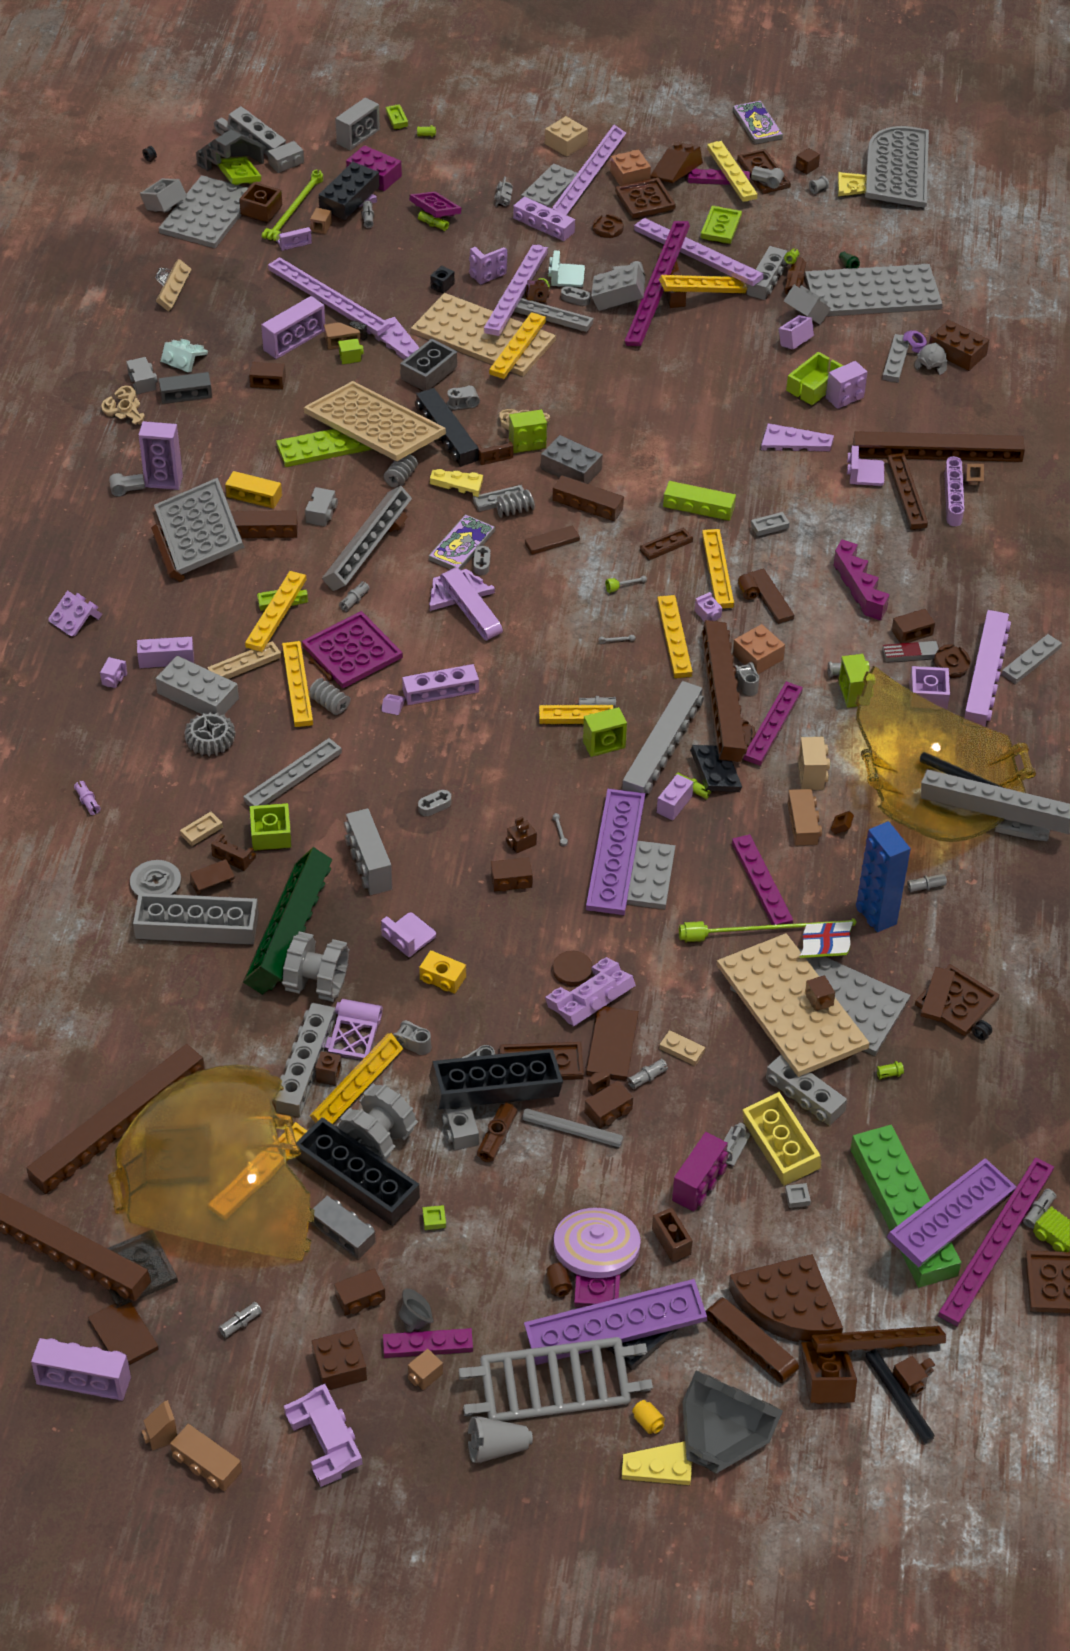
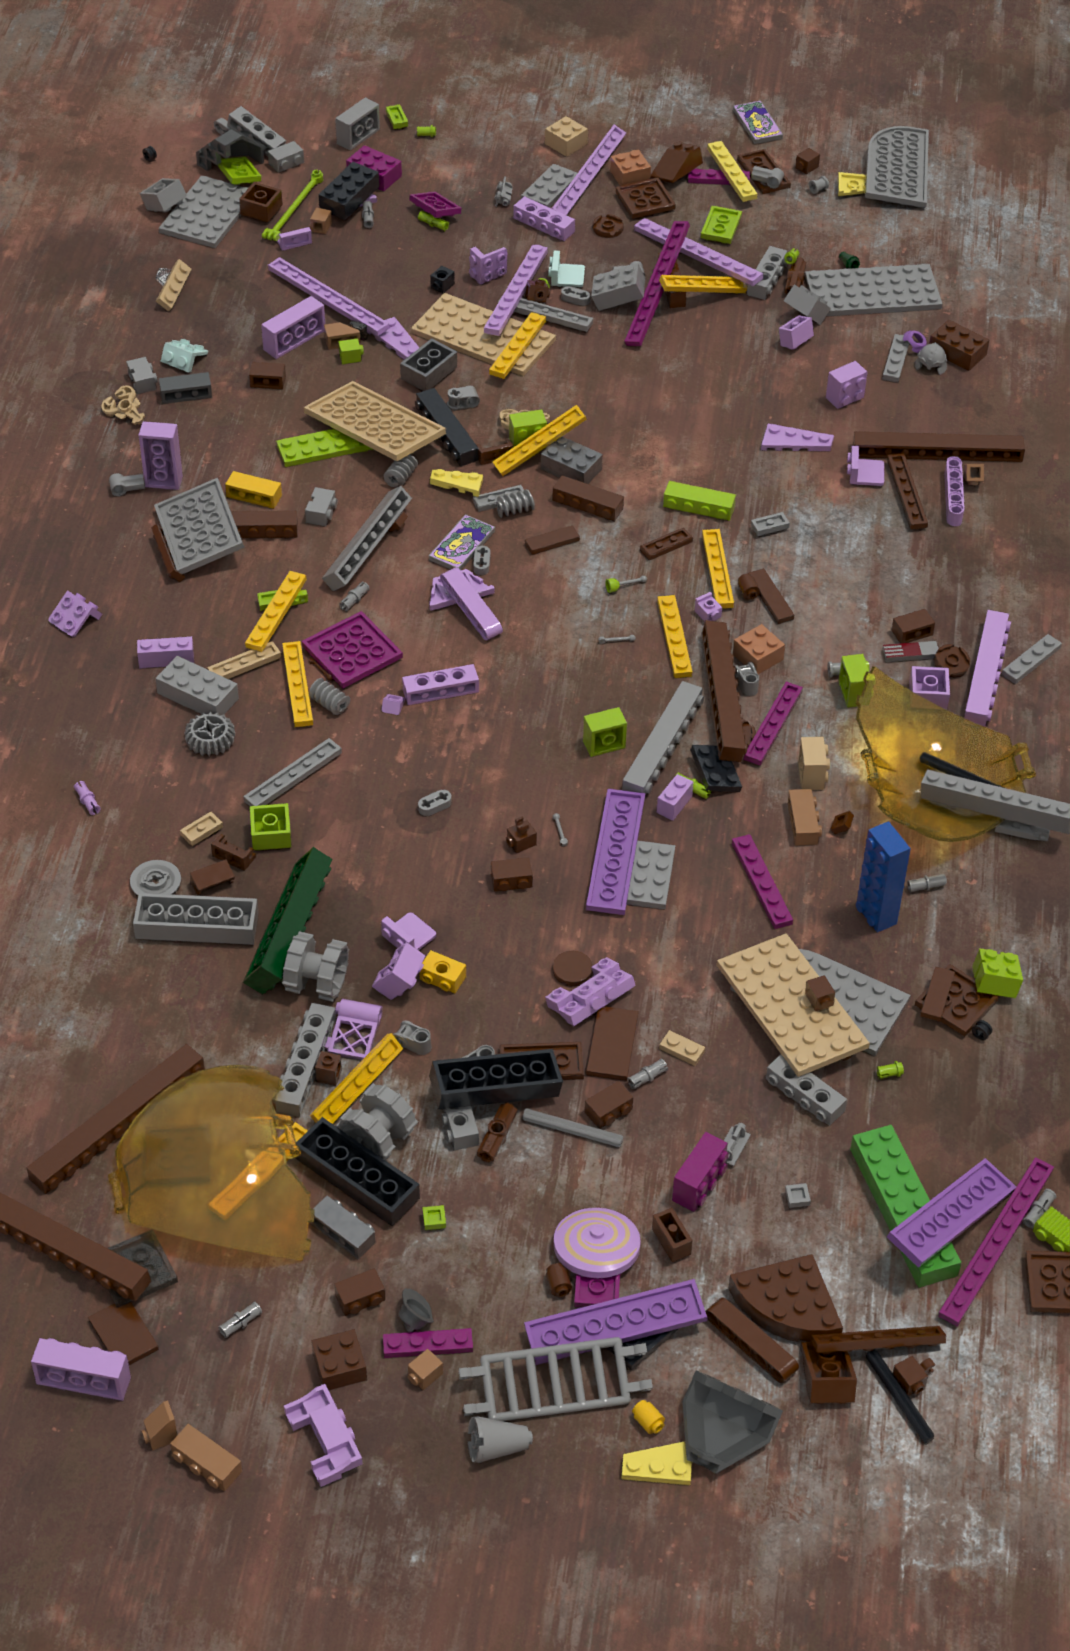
(113, 672): lavender brick -> none
(368, 852): light grey brick -> none
(400, 972): none -> lavender brick
(539, 440): none -> yellow plate
(568, 713): yellow plate -> none
(598, 701): light grey pin -> none
(598, 1082): reddish brown plate -> none
(781, 1138): light yellow brick -> none
(811, 378): lime piece -> none
(819, 938): flag -> none
(862, 585): magenta brick -> none
(997, 973): none -> lime piece

